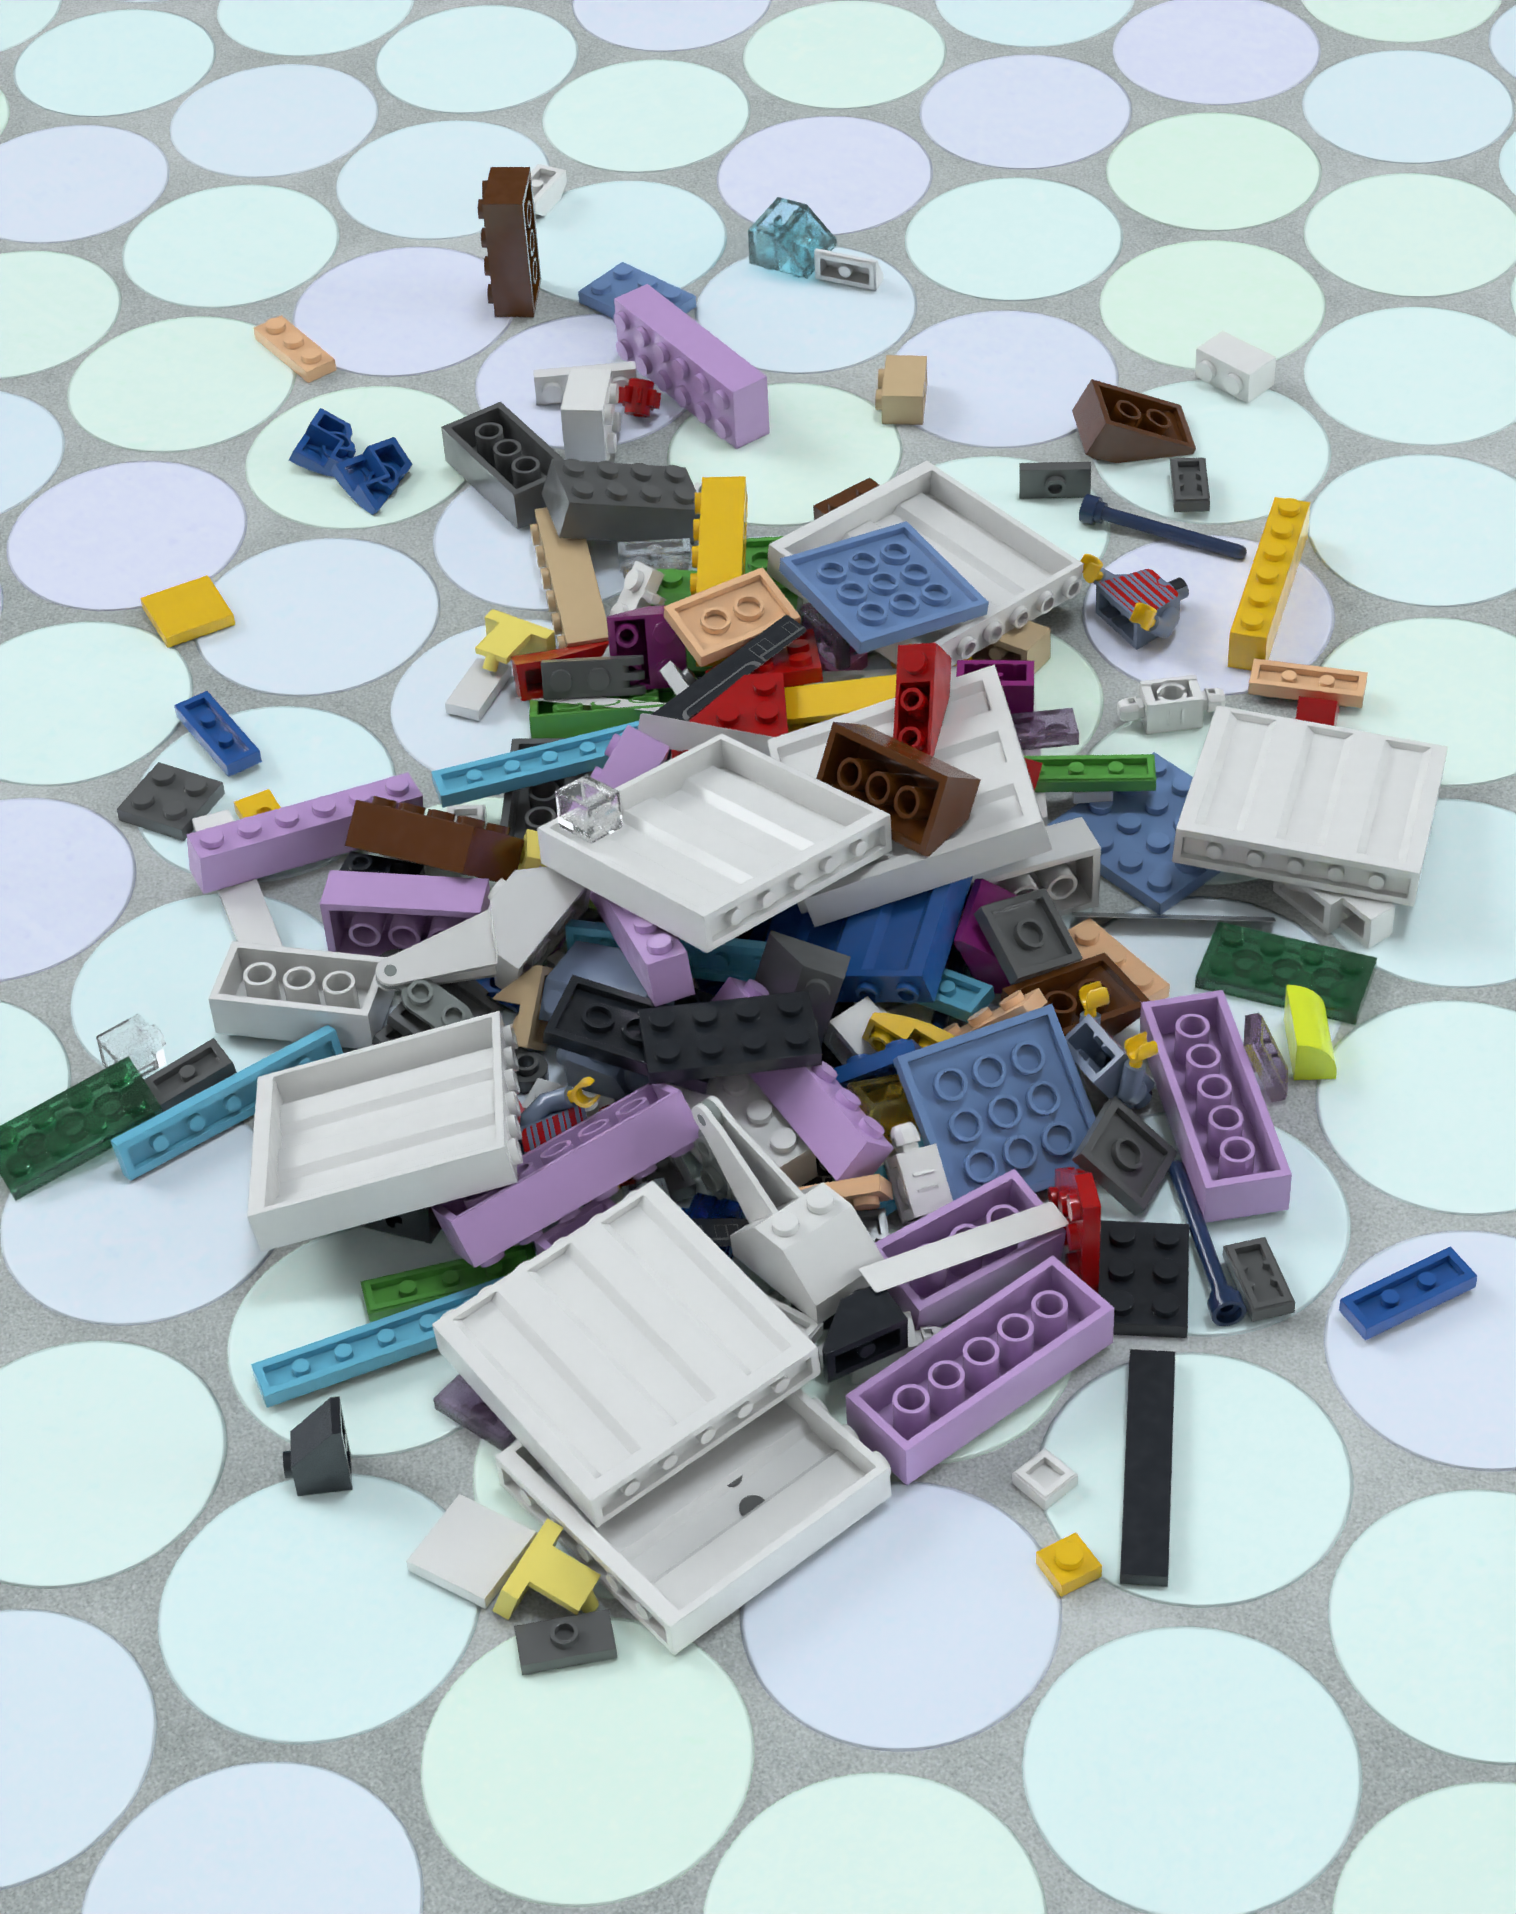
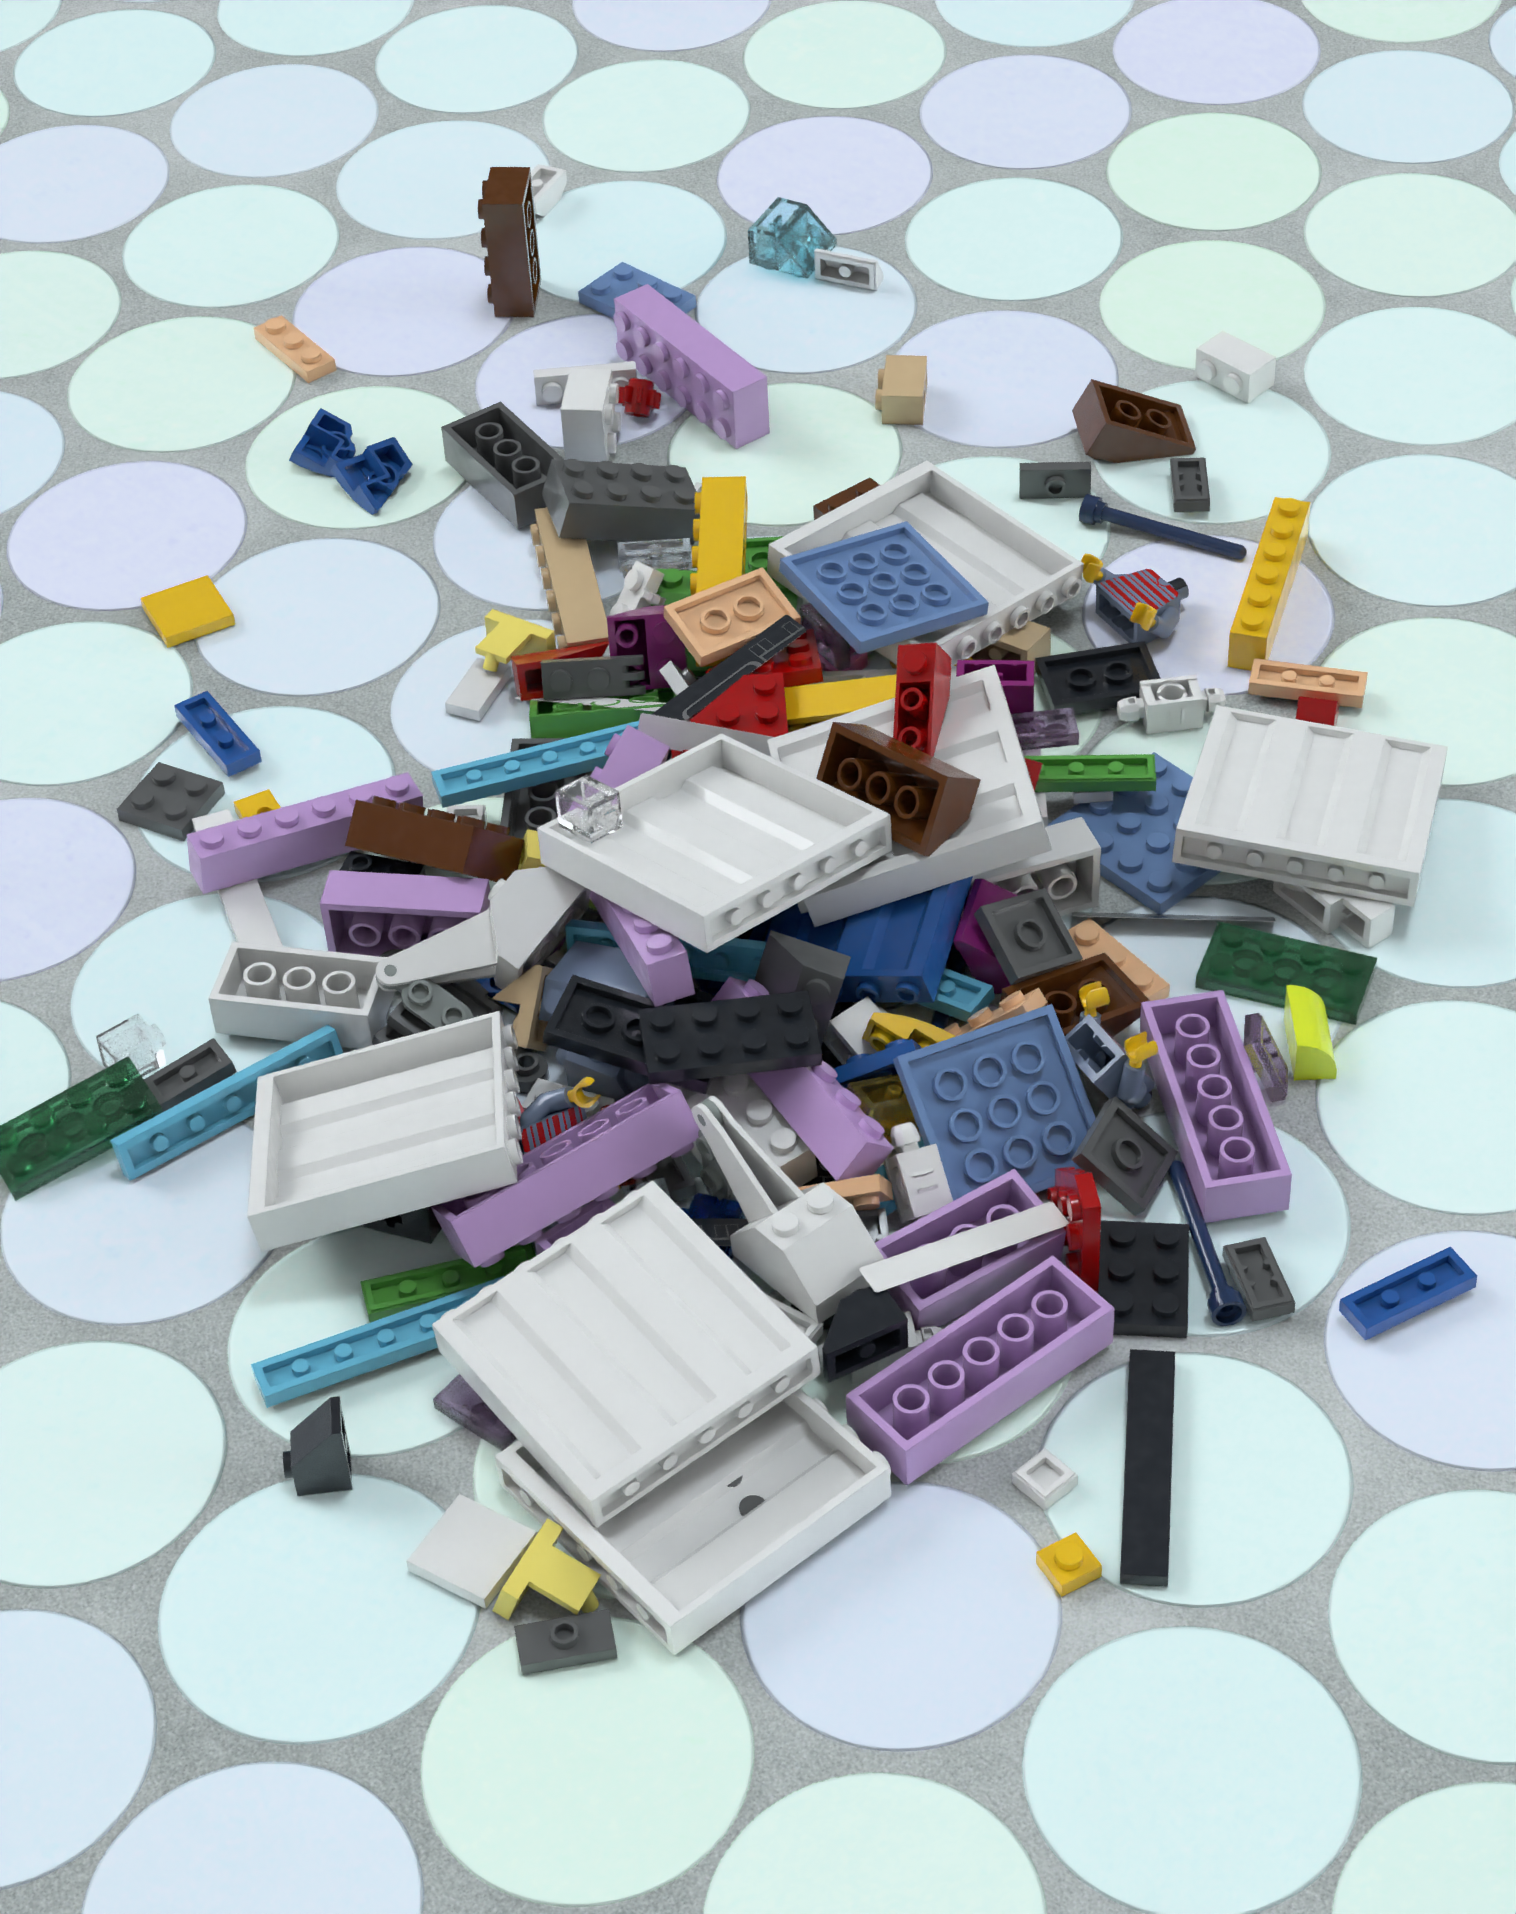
(1095, 676): none -> black plate

